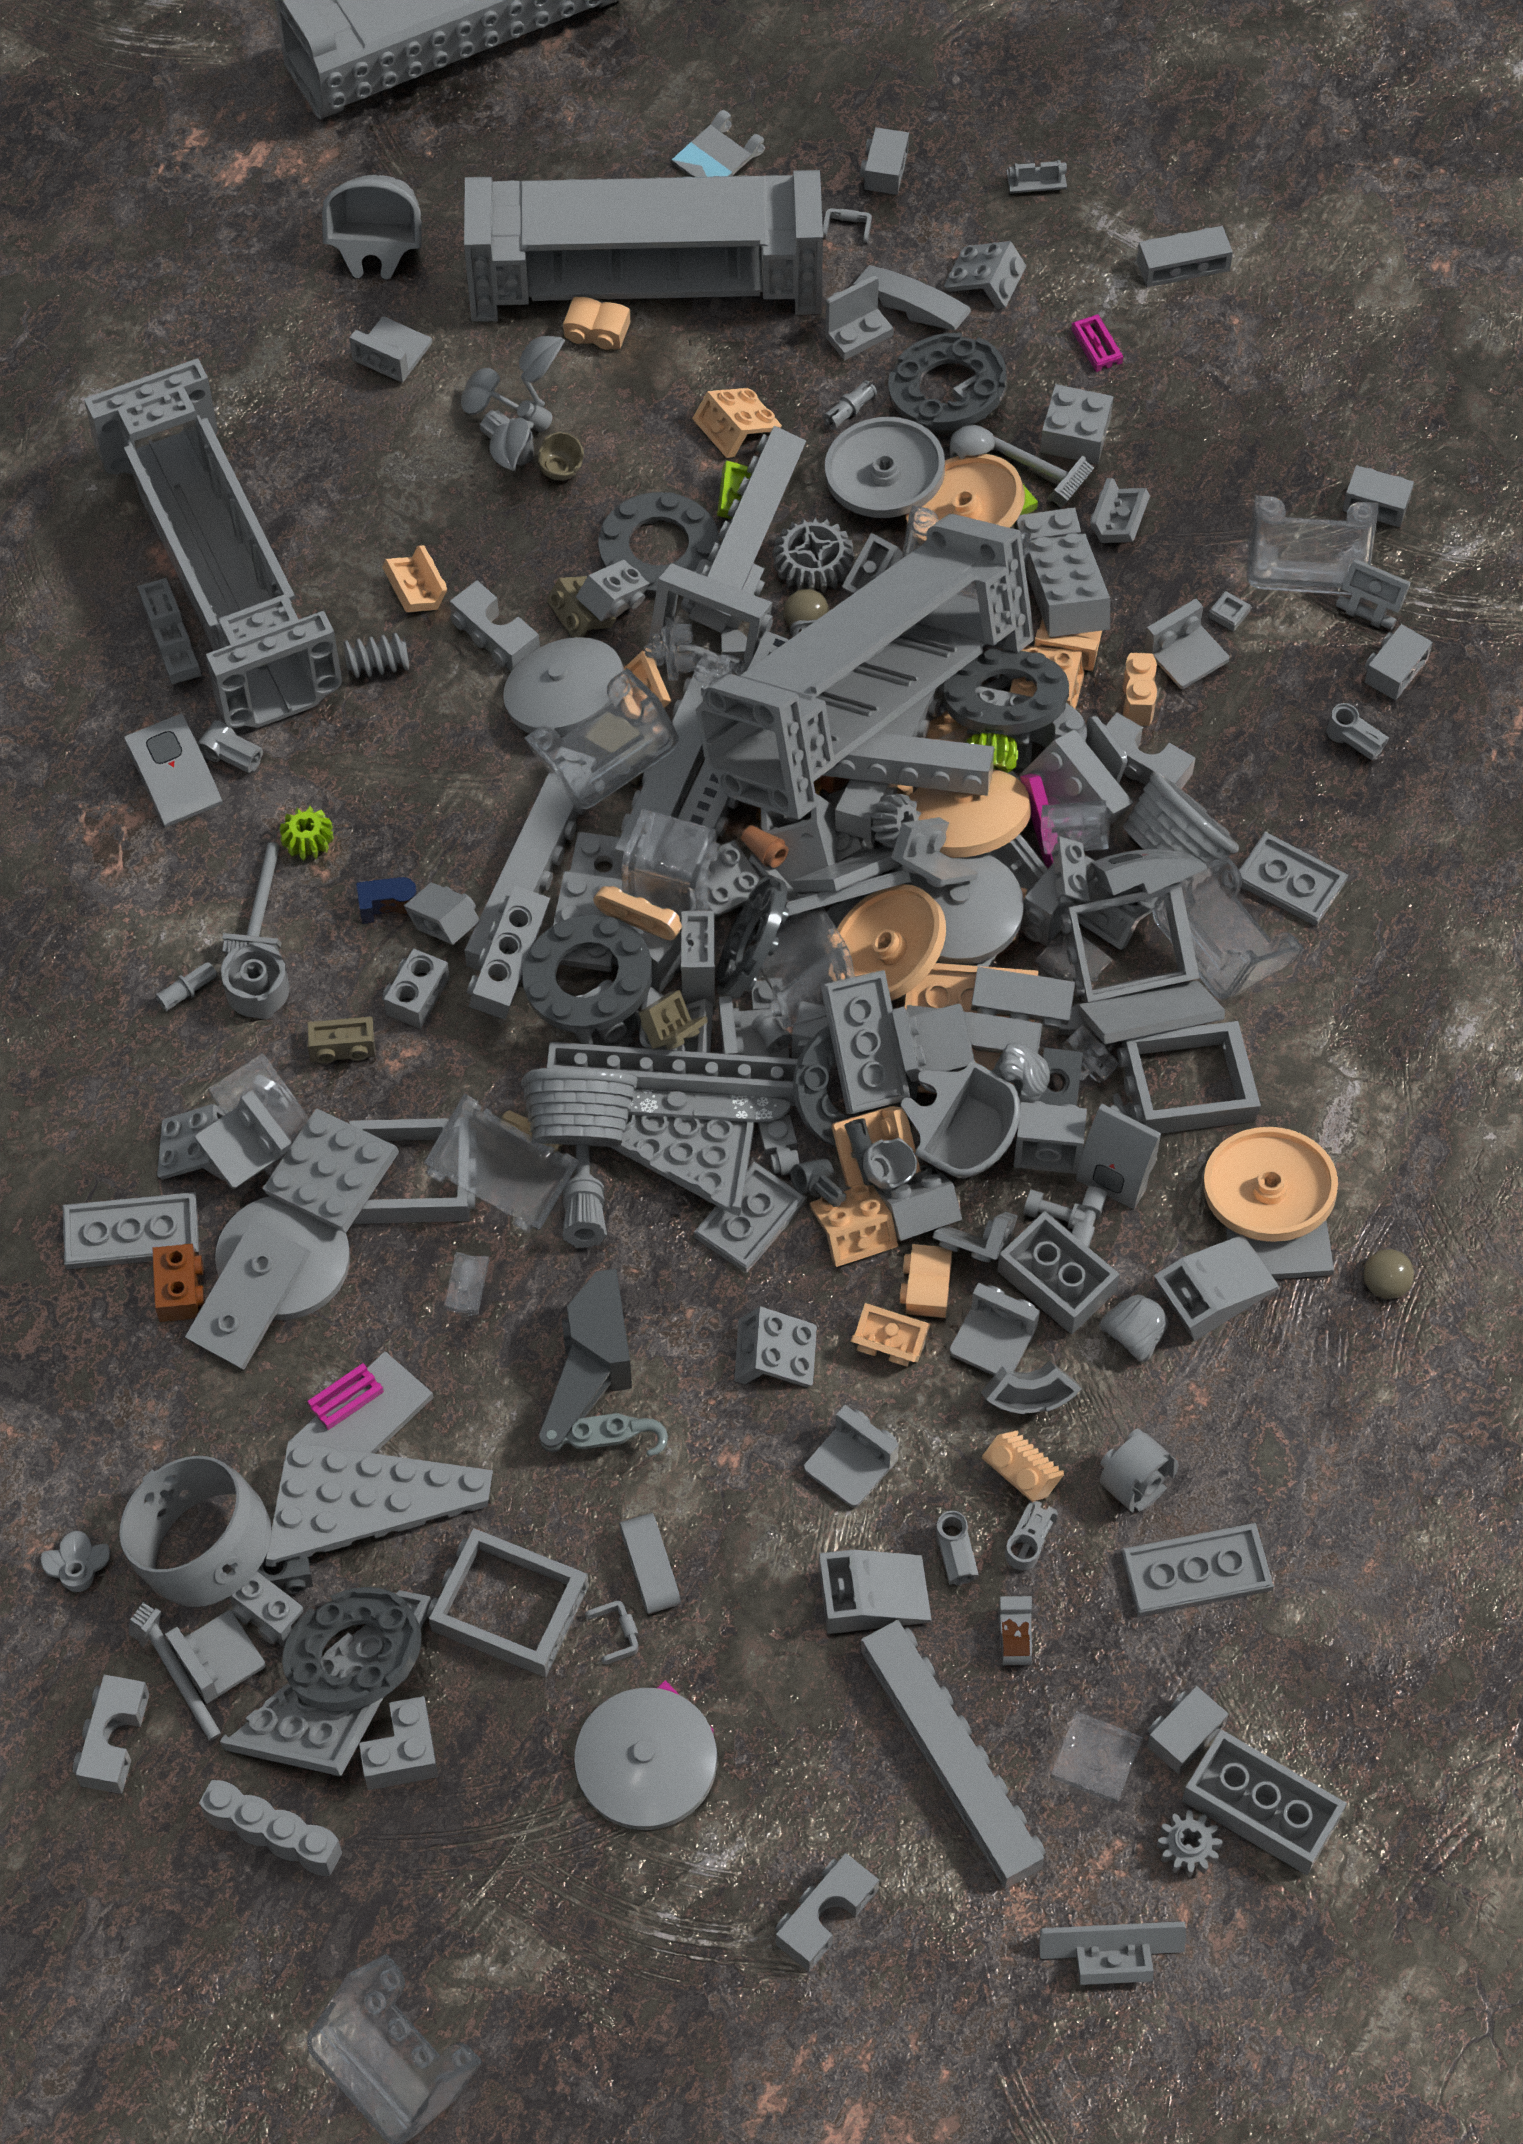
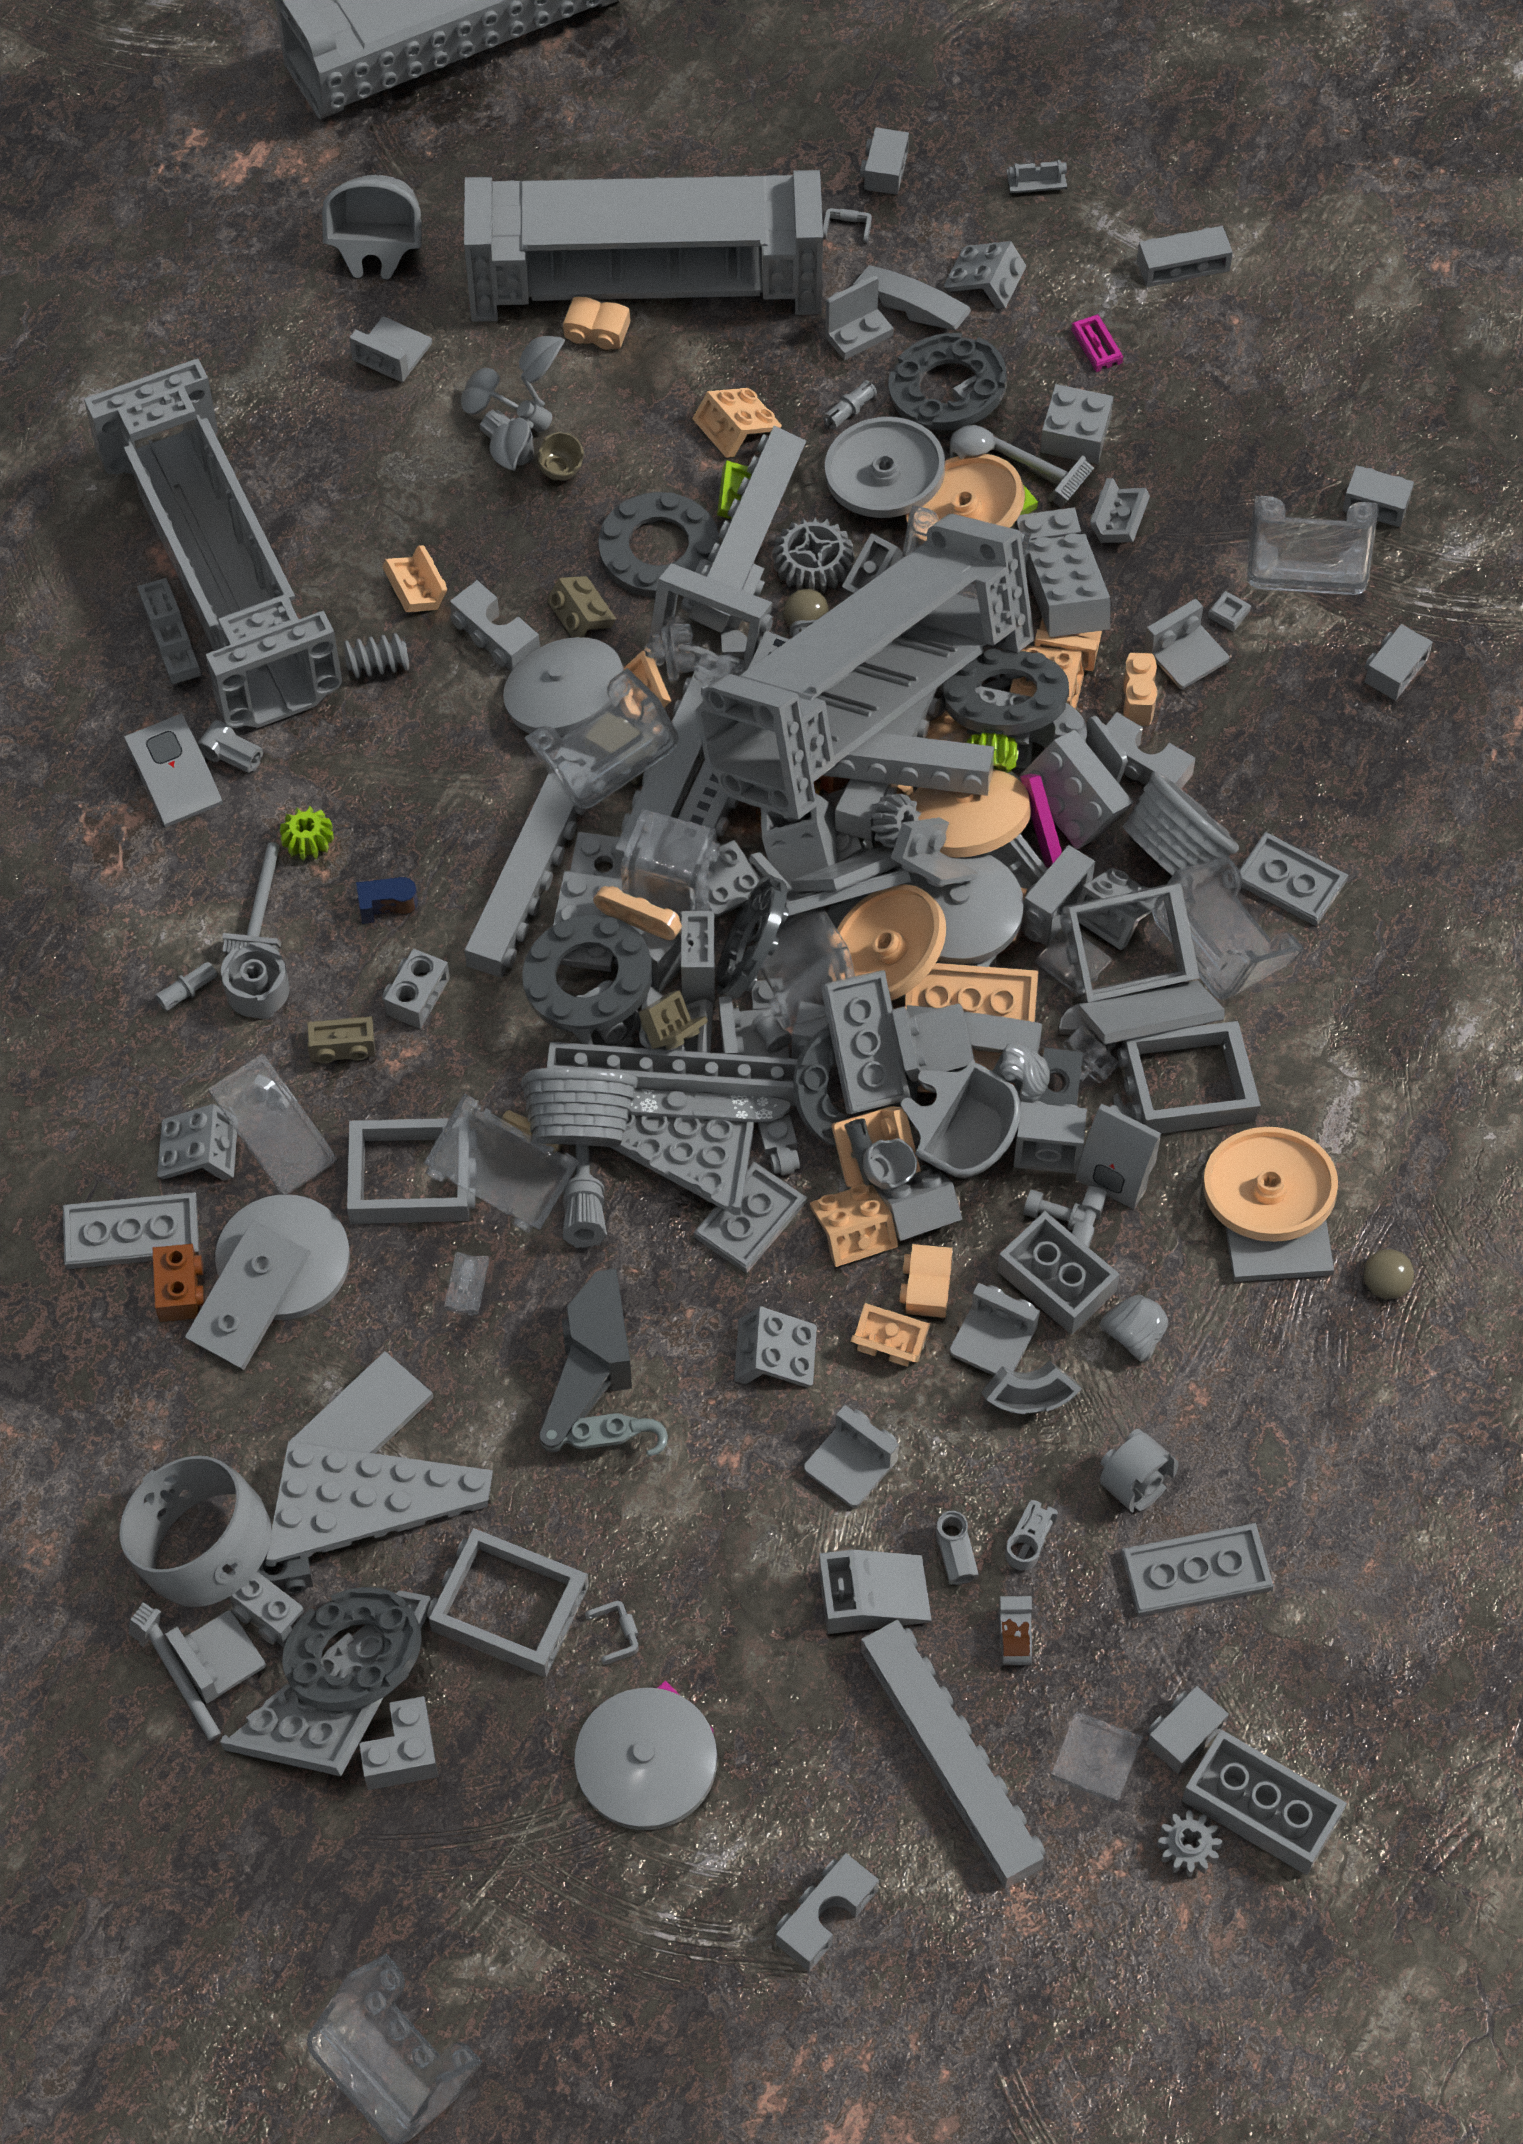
(75, 1561): light grey plate -> none
(116, 1704): light grey arch -> none
(243, 1141): light grey bracket -> none
(279, 1830): light grey brick -> none
(331, 1170): light grey plate -> none
(337, 1387): dark pink tile -> none
(442, 912): light grey brick -> none
(497, 996): light grey brick -> none
(613, 590): light grey brick -> none
(650, 1563): light grey beam -> none
(715, 153): light grey flag -> none
(765, 846): nougat cone -> none
(817, 1179): dark grey axle -> none
(994, 1240): light grey bracket -> none
(1023, 996): light grey brick -> none
(1023, 1465): light nougat brick -> none
(1070, 864): light grey hinge -> none
(1076, 821): clear brick -> none
(1113, 1951): light grey bracket -> none
(1145, 869): light grey slope -> none
(1215, 1285): light grey slope -> none
(1356, 733): light grey piece -> none
(1376, 586): light grey plate -> none

